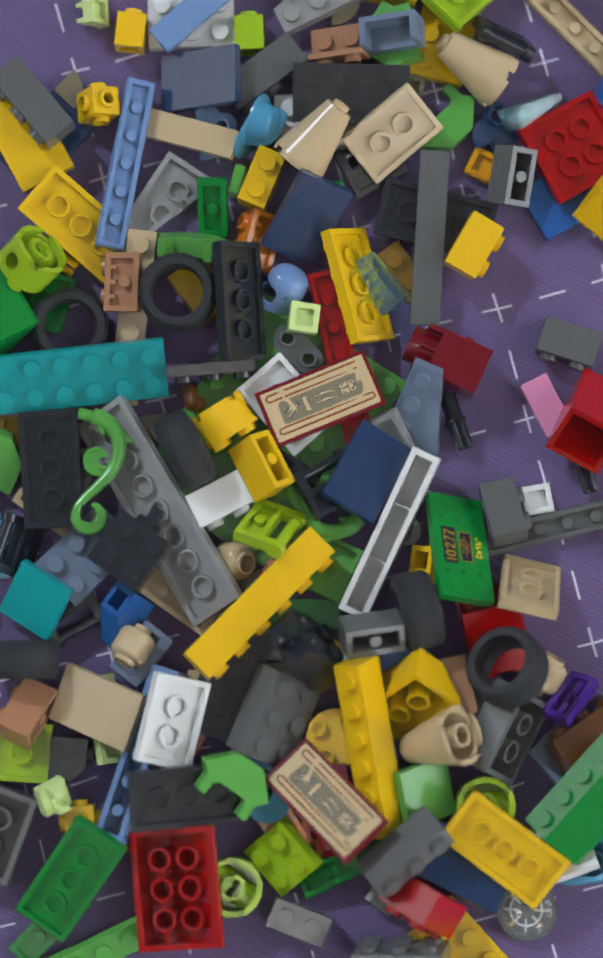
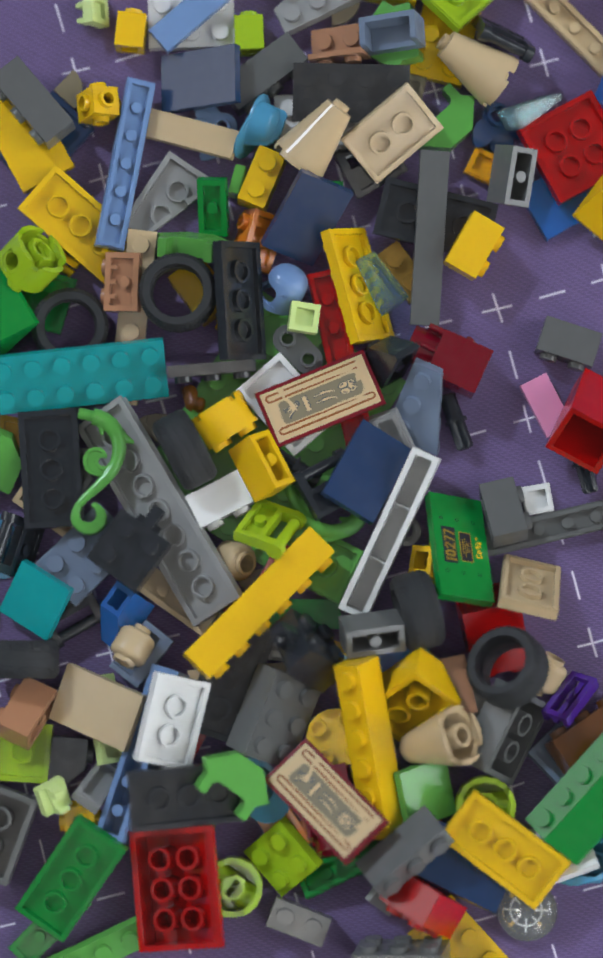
(95, 787): none -> light grey tile
(390, 358): none -> black slope

